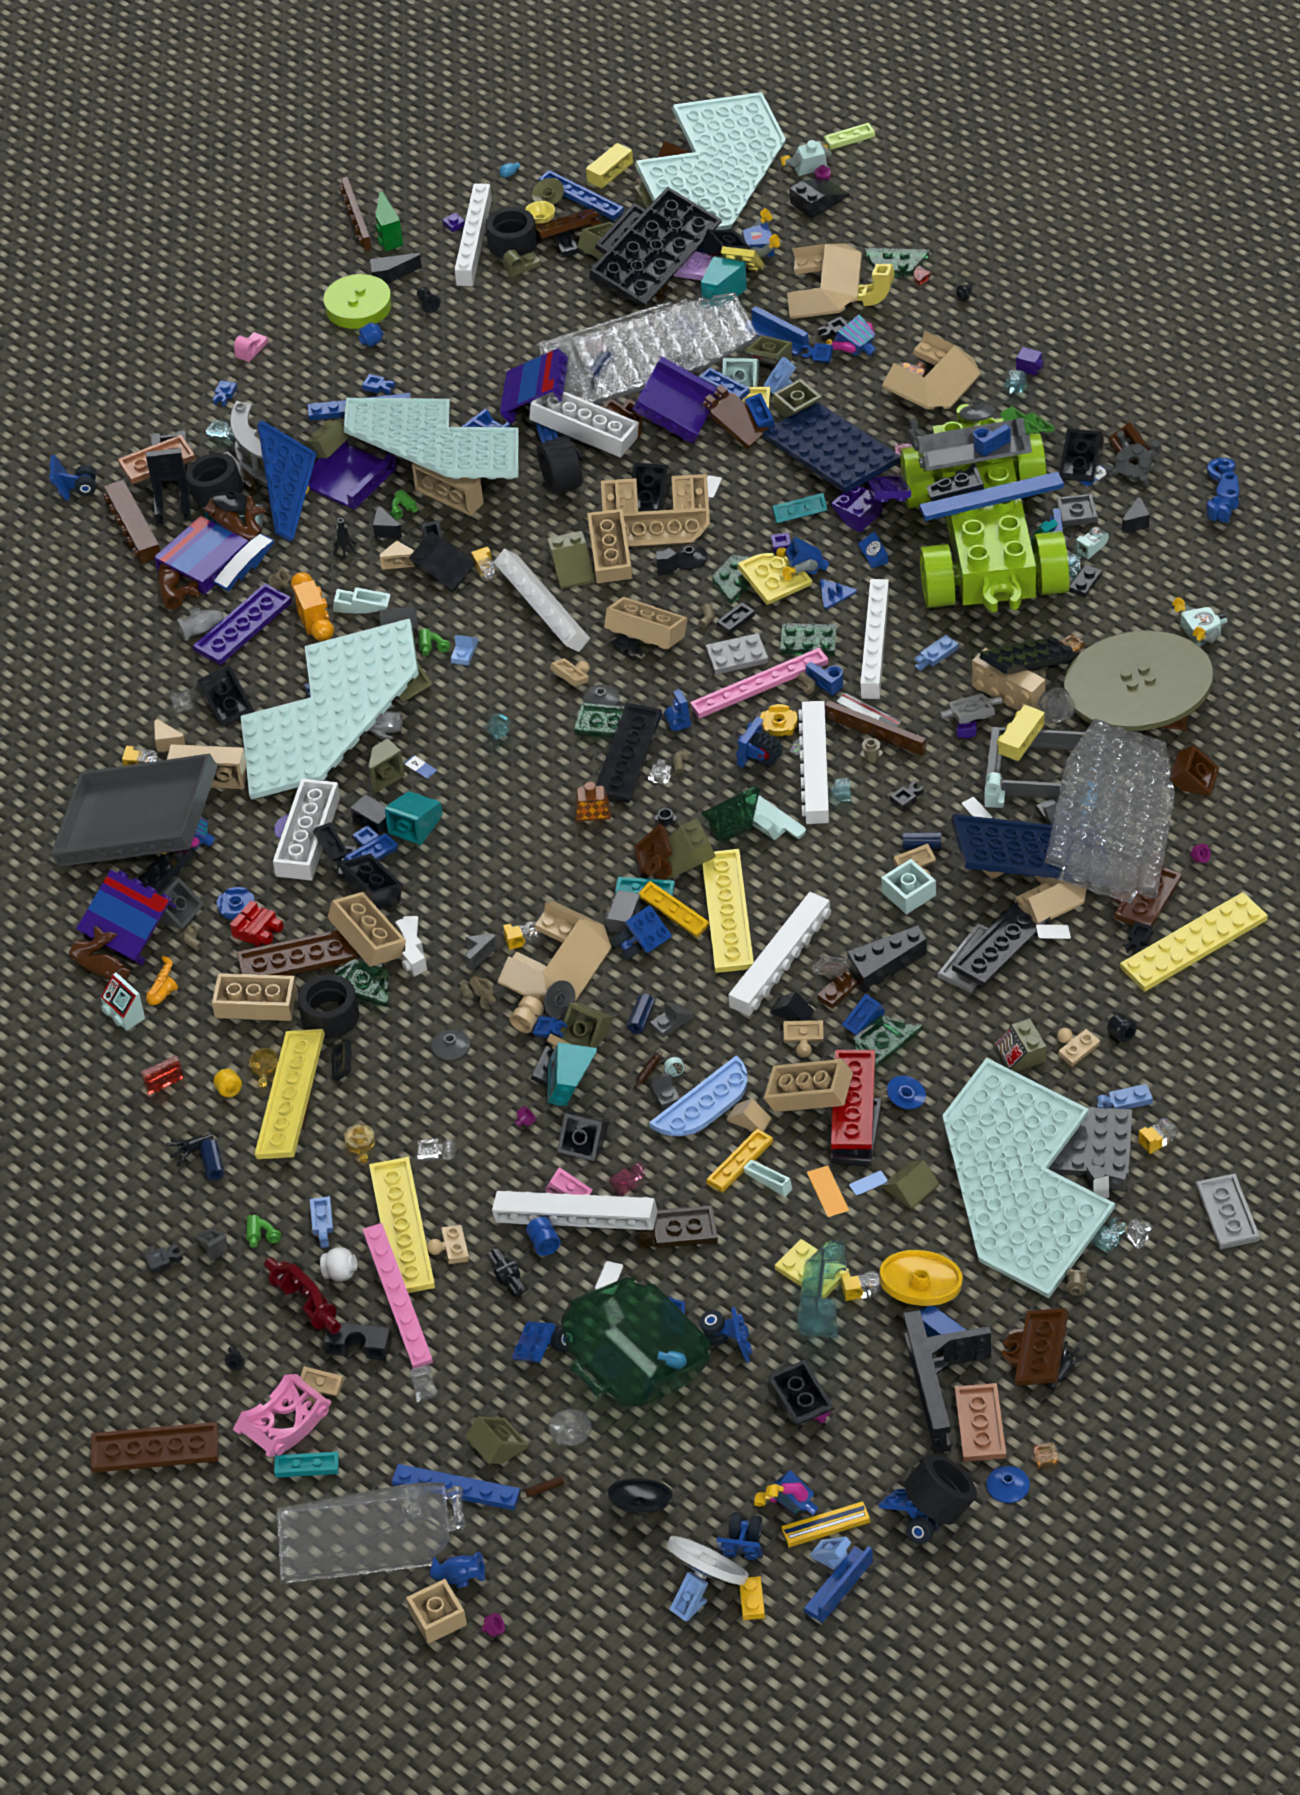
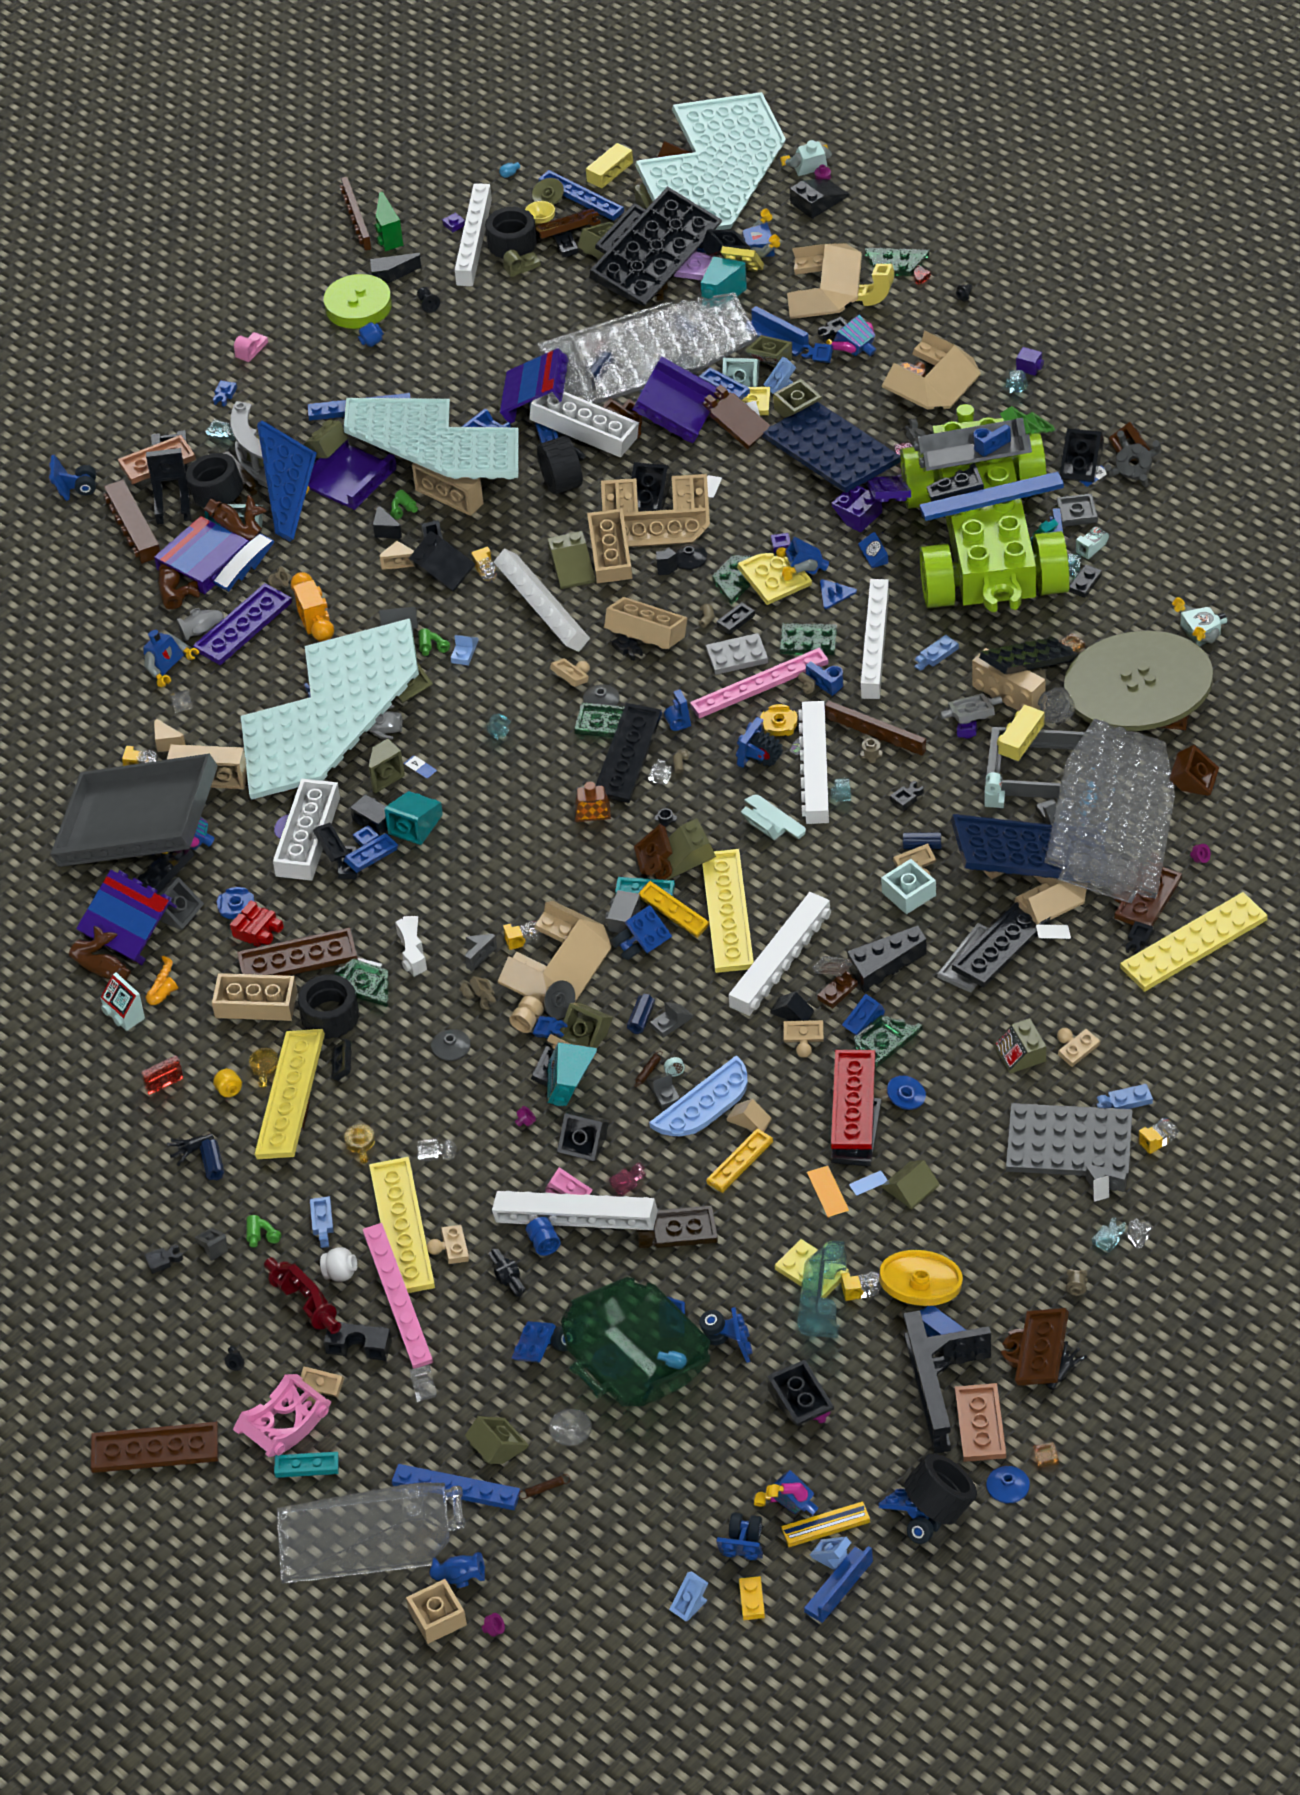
(163, 653): none -> torso
(190, 938): dark tan arm -> none
(224, 696): black slope -> none
(229, 500): black dish -> none
(343, 537): black piece -> none
(360, 601): light aqua slope -> none
(366, 929): tan brick -> none
(372, 878): black slope -> none
(376, 384): blue plate -> none
(609, 1274): white sticker -> none
(640, 1496): black dish -> none
(706, 1561): white dish -> none
(733, 815): clear green wing -> none
(760, 411): blue slope -> none
(769, 1177): light aqua piece -> none
(799, 508): teal plate -> none
(808, 1085): tan brick -> none
(849, 136): yellowish green tile -> none
(859, 706): sticker -> none
(976, 808): white sticker -> none
(977, 411): dark grey dish -> none
(1019, 1211): light aqua plate -> none
(1122, 1027): black head -> none
(1136, 517): black slope -> none
(1227, 491): blue animal -> none
(1227, 1211): light grey tile -> none

